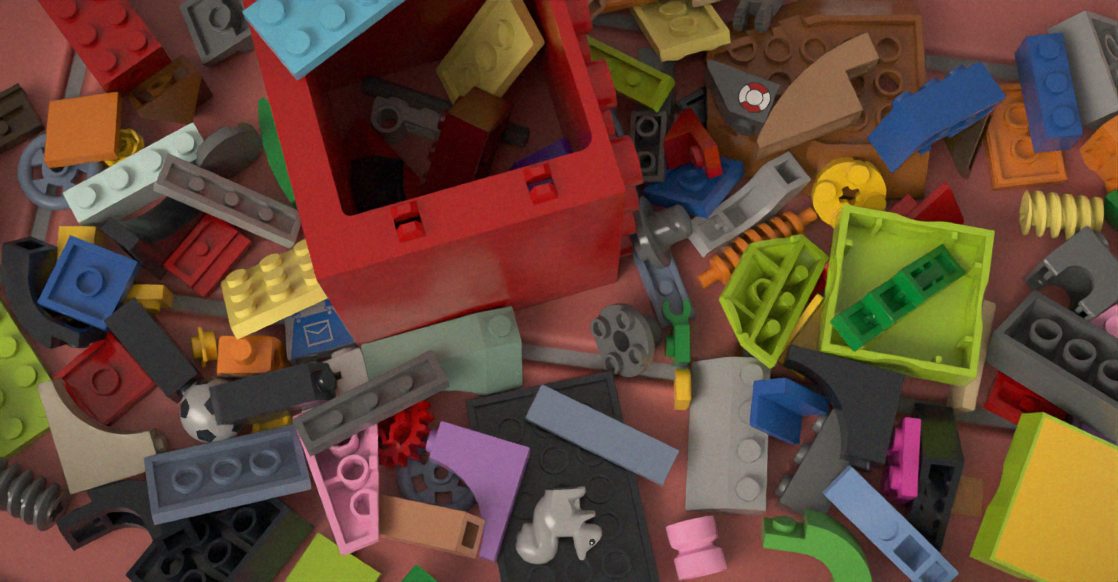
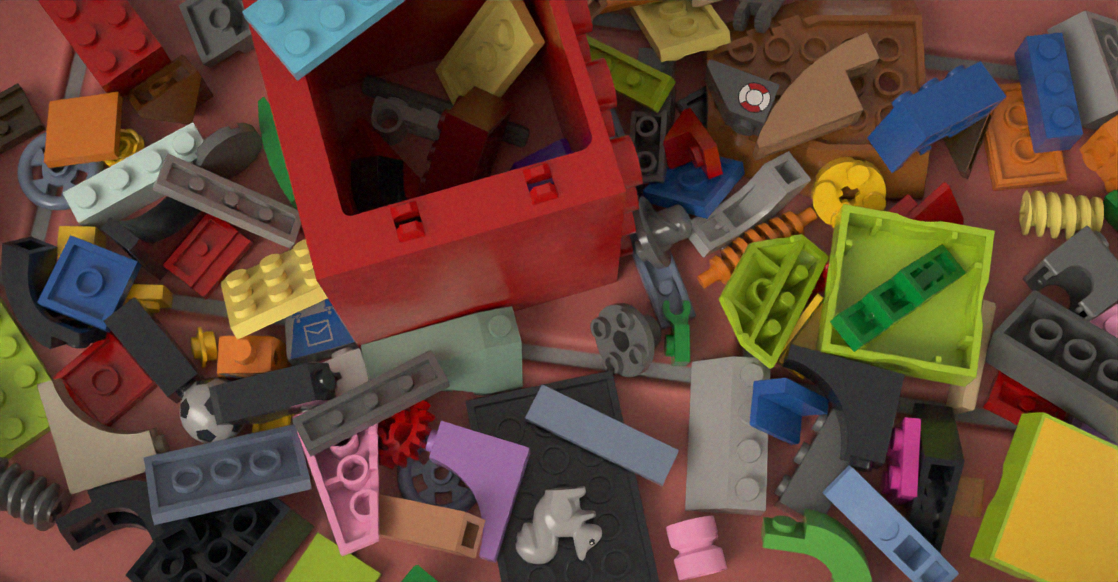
(682, 389): yellow tile -> none

